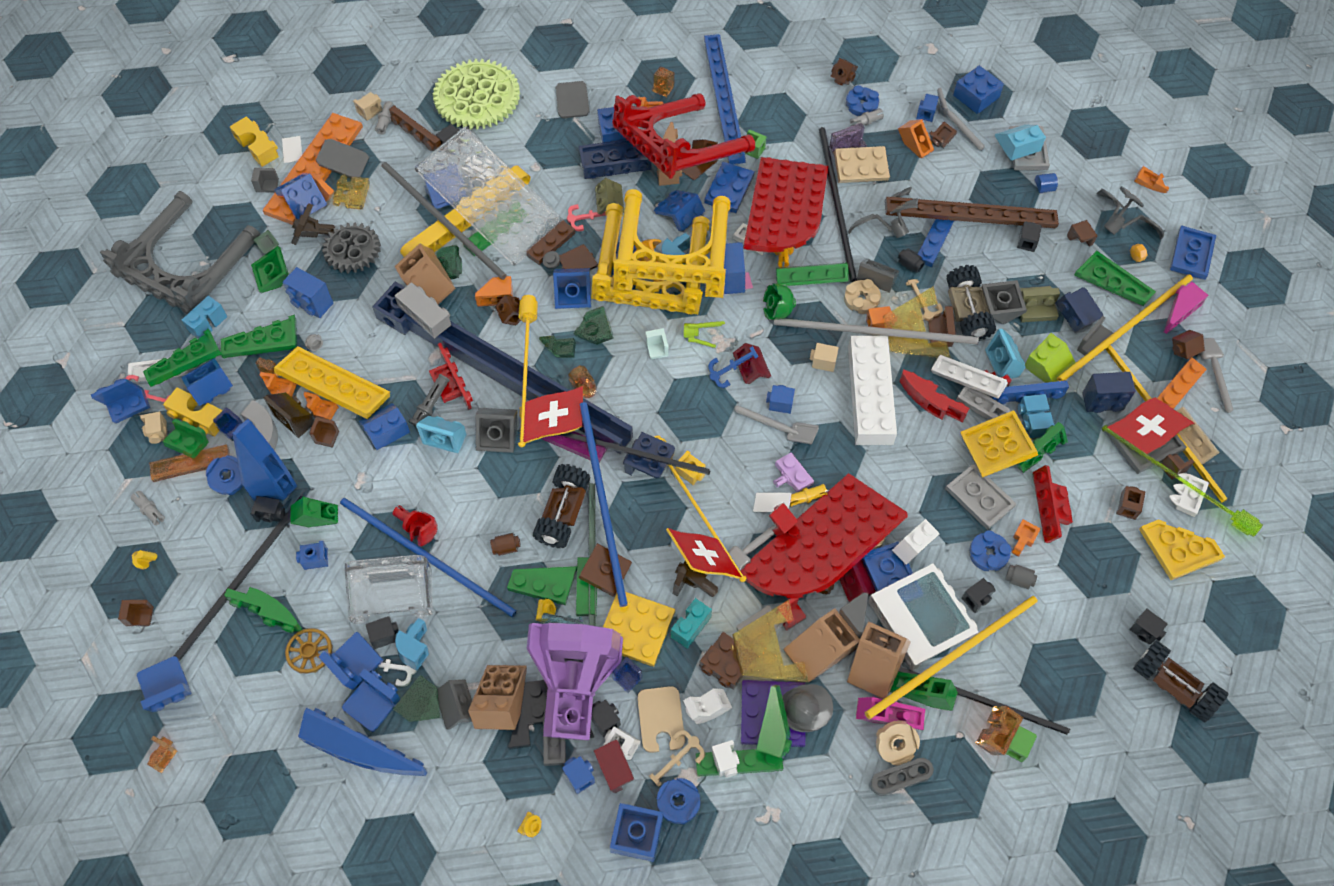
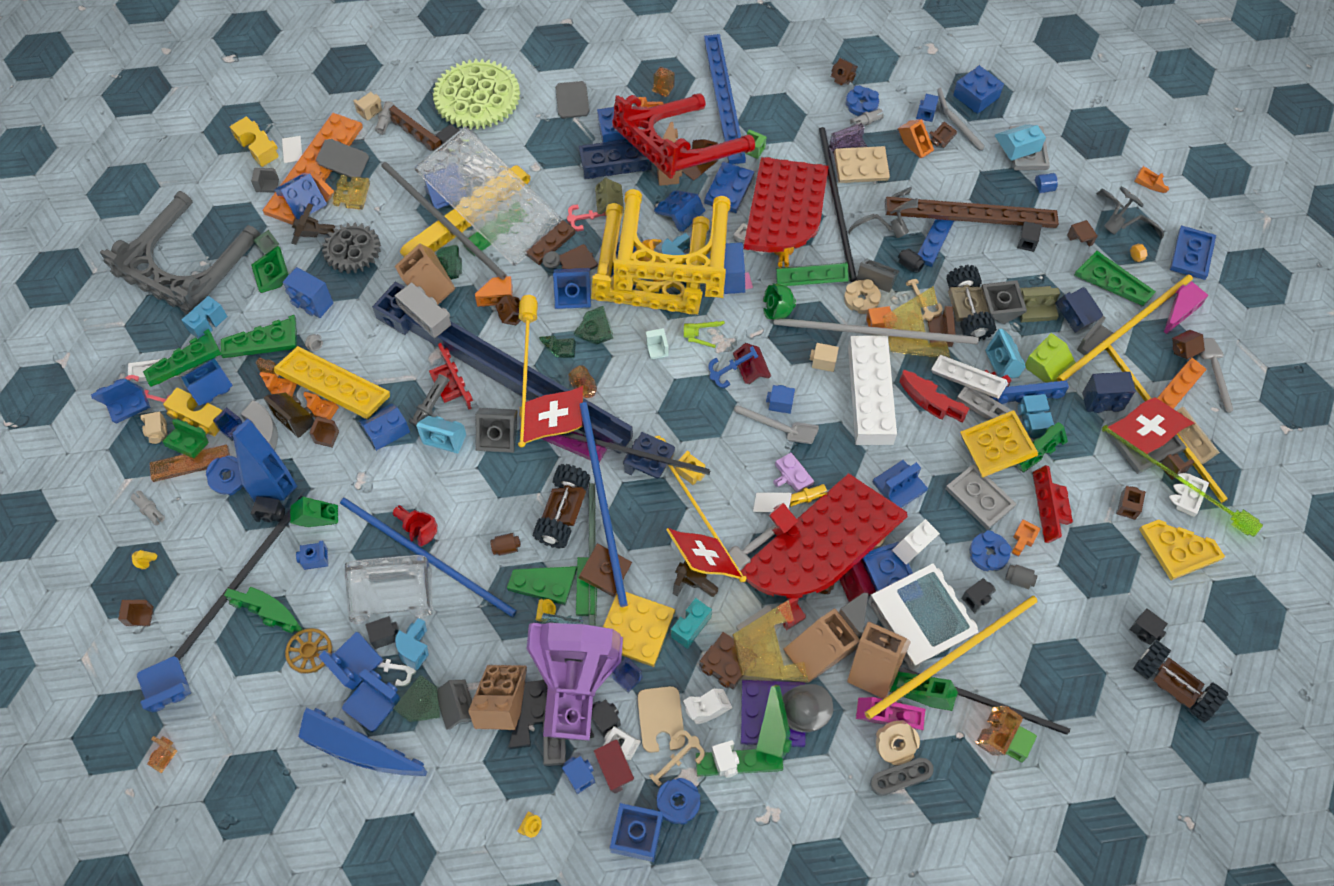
(901, 483): none -> blue bracket

